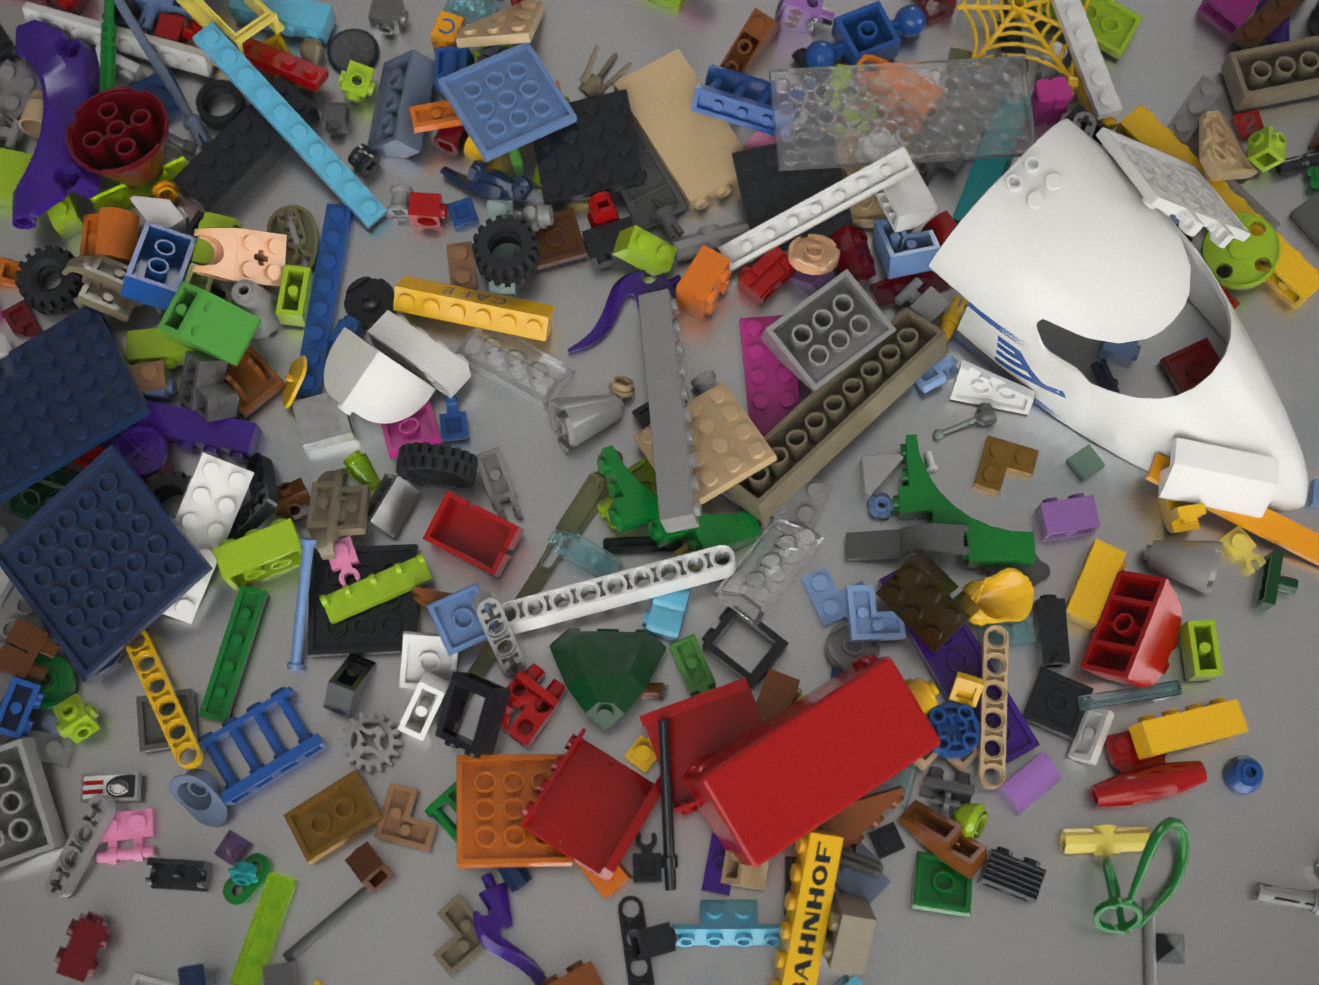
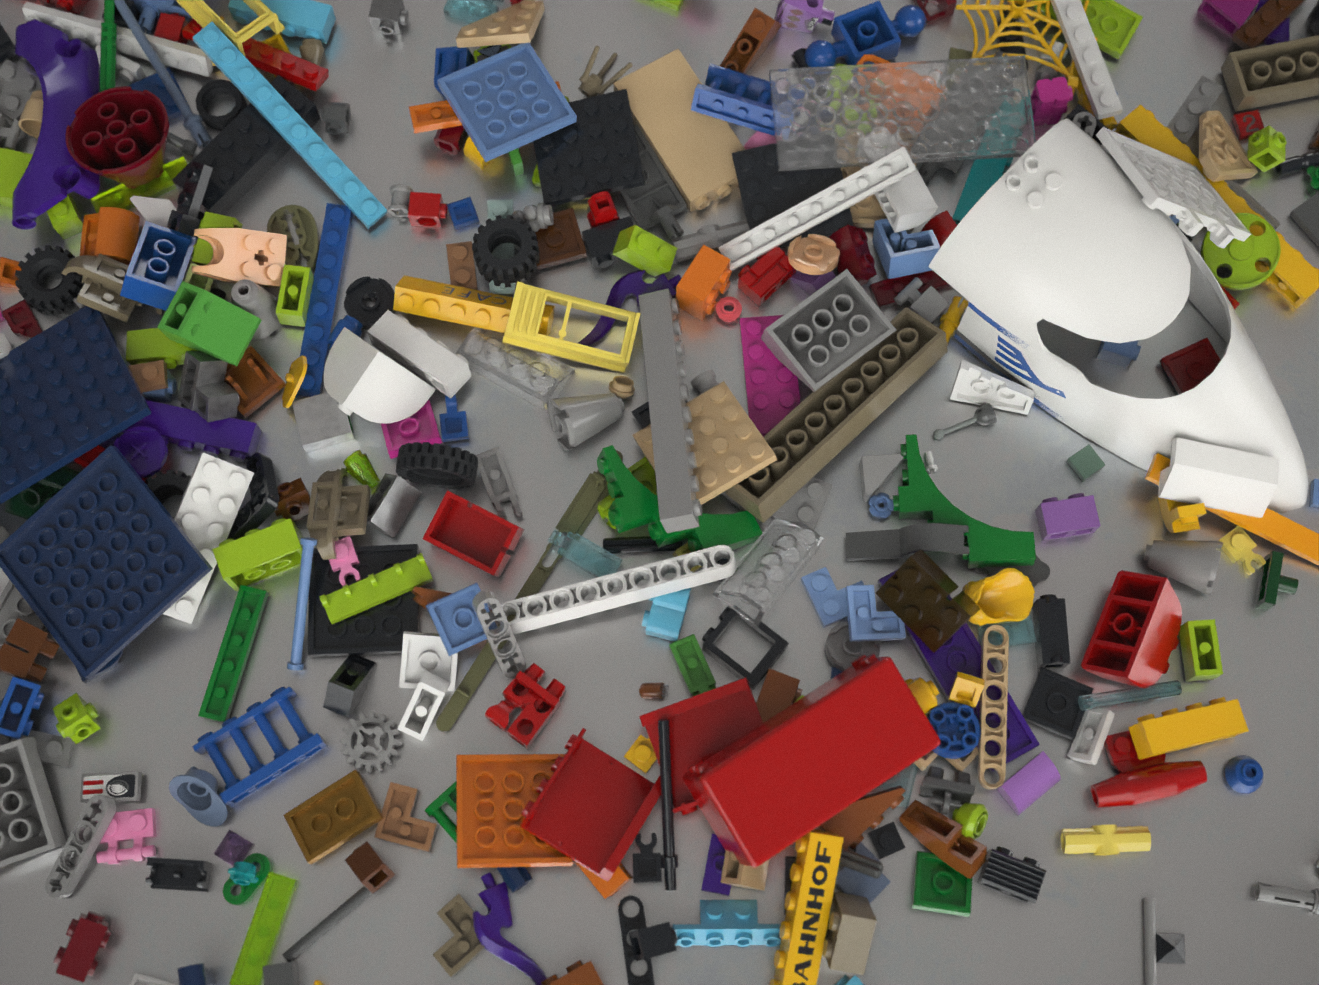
(64, 681): green plate -> none
(150, 732): dark grey plate -> none
(165, 696): yellow beam -> none
(172, 193): light orange plate -> none
(190, 199): none -> black plate
(352, 45): dark grey wheel -> none
(359, 73): lime brick -> none
(363, 159): black wheel -> none
(403, 83): sand blue slope -> none
(446, 30): light orange brick -> none
(490, 718): black window -> none
(491, 182): dark blue animal -> none
(526, 319): none -> light yellow piece
(606, 669): dark green brick -> none
(725, 315): none -> coral plate
(937, 374): light blue plate -> none
(1000, 457): pearl gold plate -> none
(1094, 583): yellow brick -> none
(1104, 376): dark blue pin -> none
(1115, 900): green animal -> none

